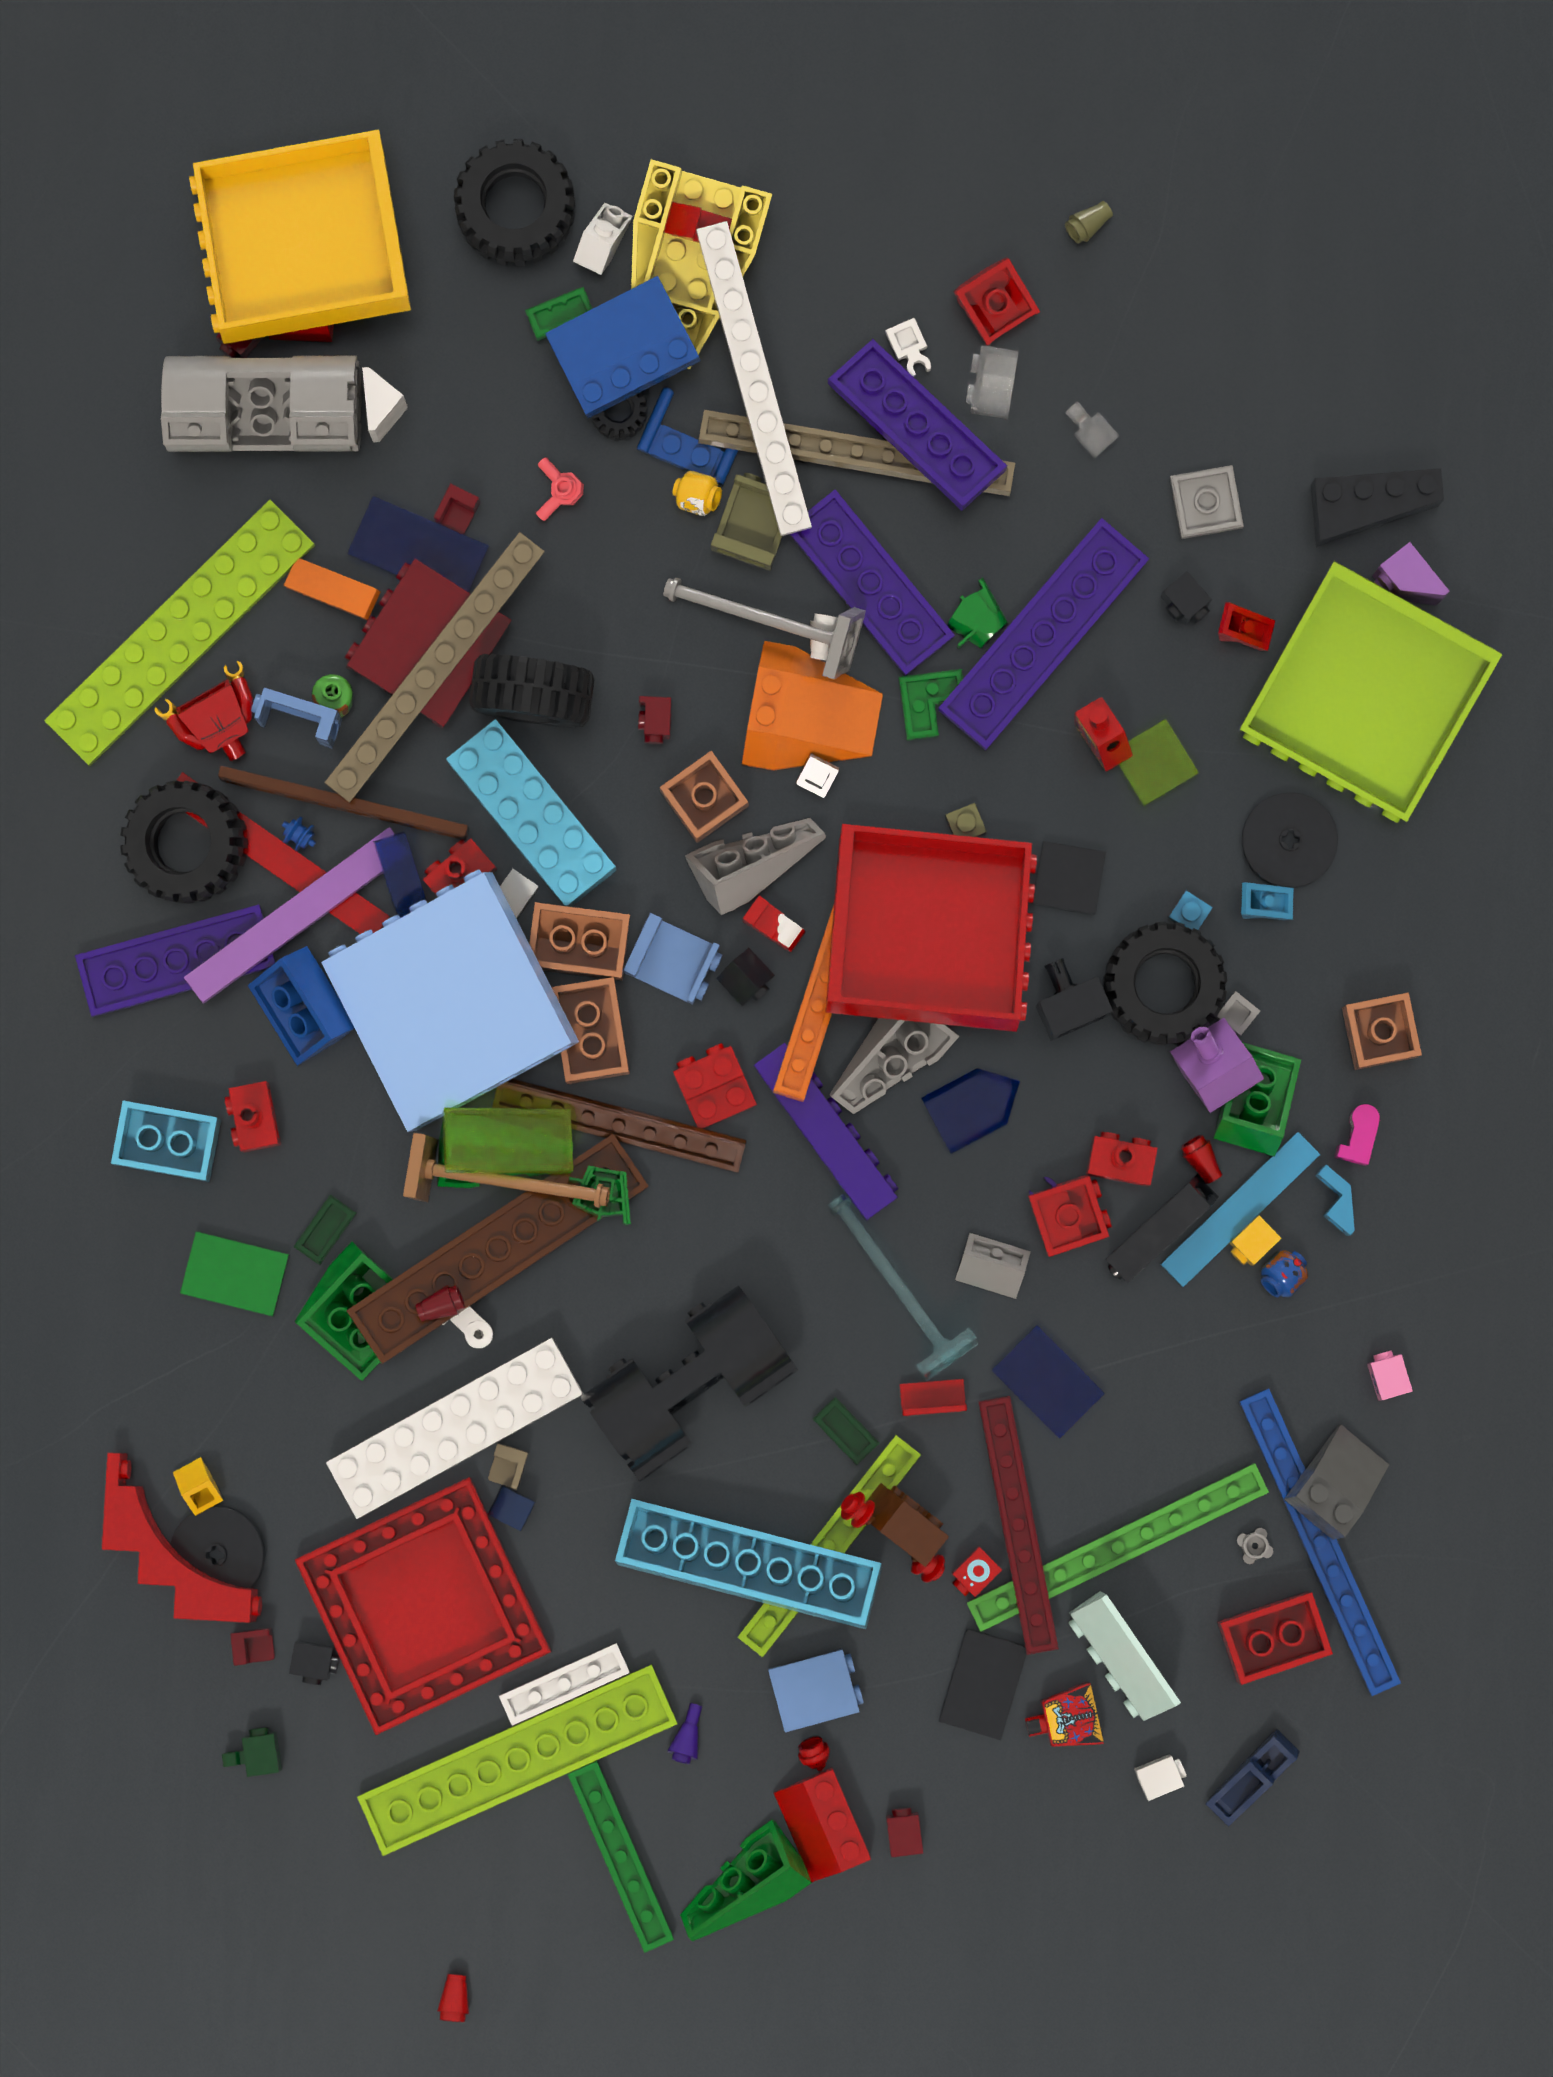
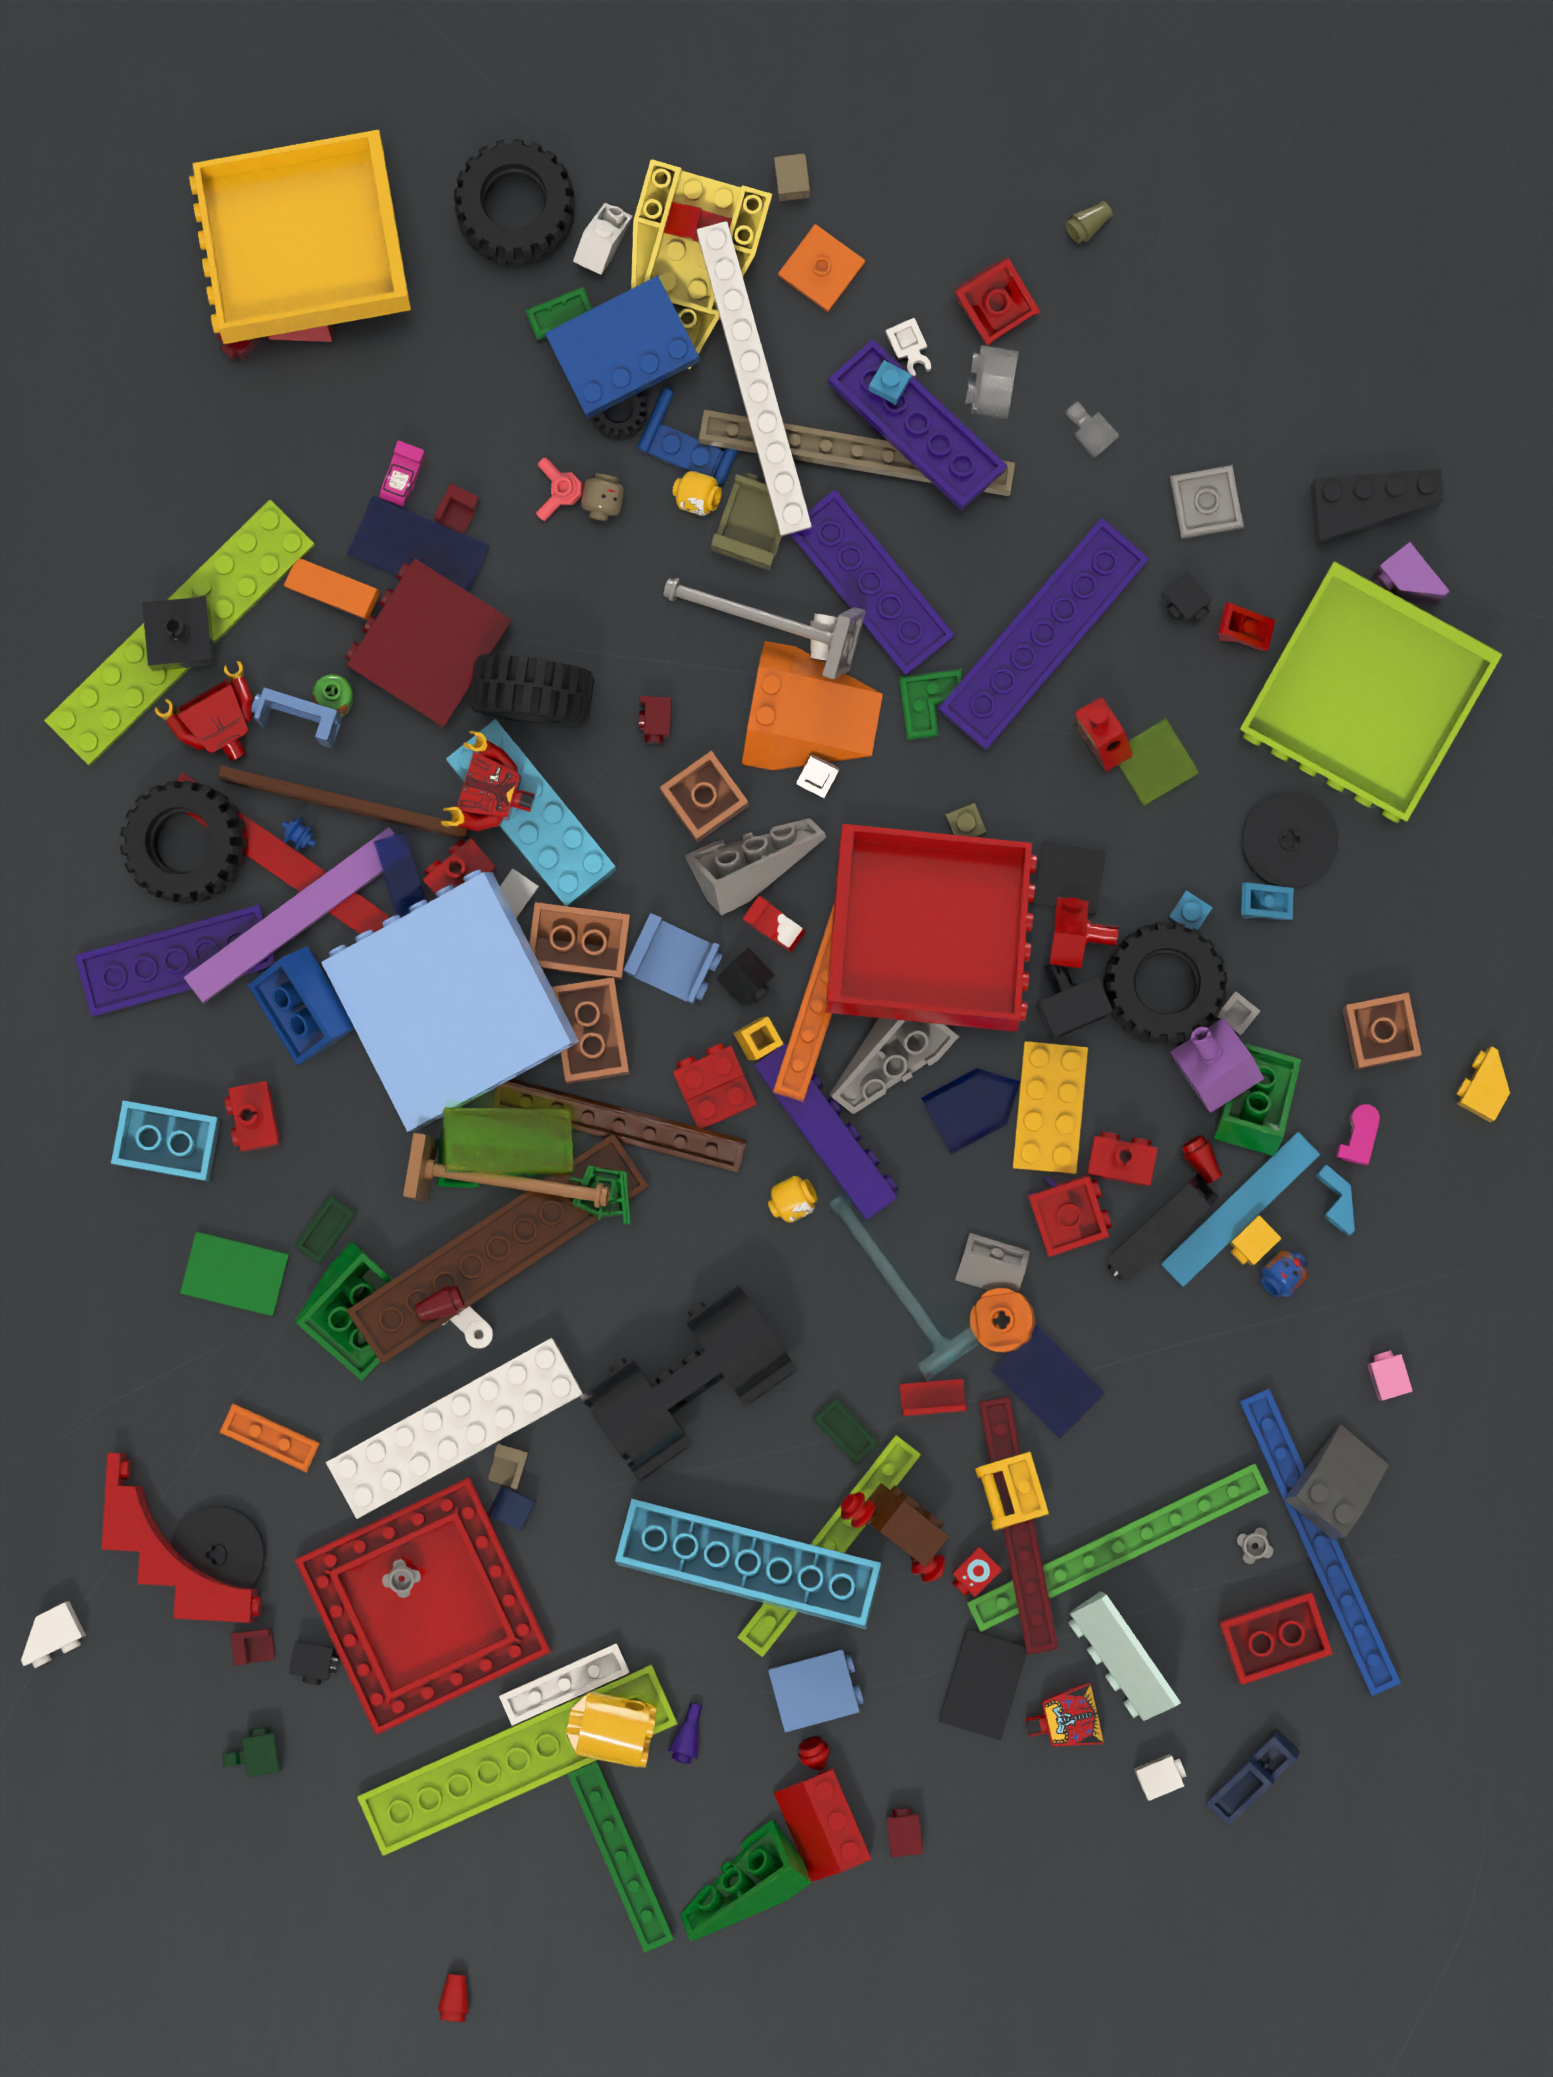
(50, 1632): none -> white slope
(178, 633): none -> black brick
(197, 1486): yellow brick -> none
(261, 404): light grey cylinder -> none
(269, 1437): none -> orange tile
(383, 404): white slope -> none
(402, 473): none -> dark pink leg
(402, 1588): none -> light grey plate
(434, 667): dark tan plate -> none
(488, 789): none -> red torso
(602, 496): none -> dark tan head
(612, 1729): none -> yellow cylinder
(758, 1038): none -> yellow brick
(791, 177): none -> dark tan panel
(792, 1199): none -> yellow head
(821, 268): none -> orange plate
(889, 382): none -> dark azure plate
(977, 617): green piece -> none
(1014, 1306): none -> orange plate
(1022, 1487): none -> yellow plate
(1050, 1107): none -> yellow plate
(1073, 931): none -> red brick
(1487, 1087): none -> yellow slope

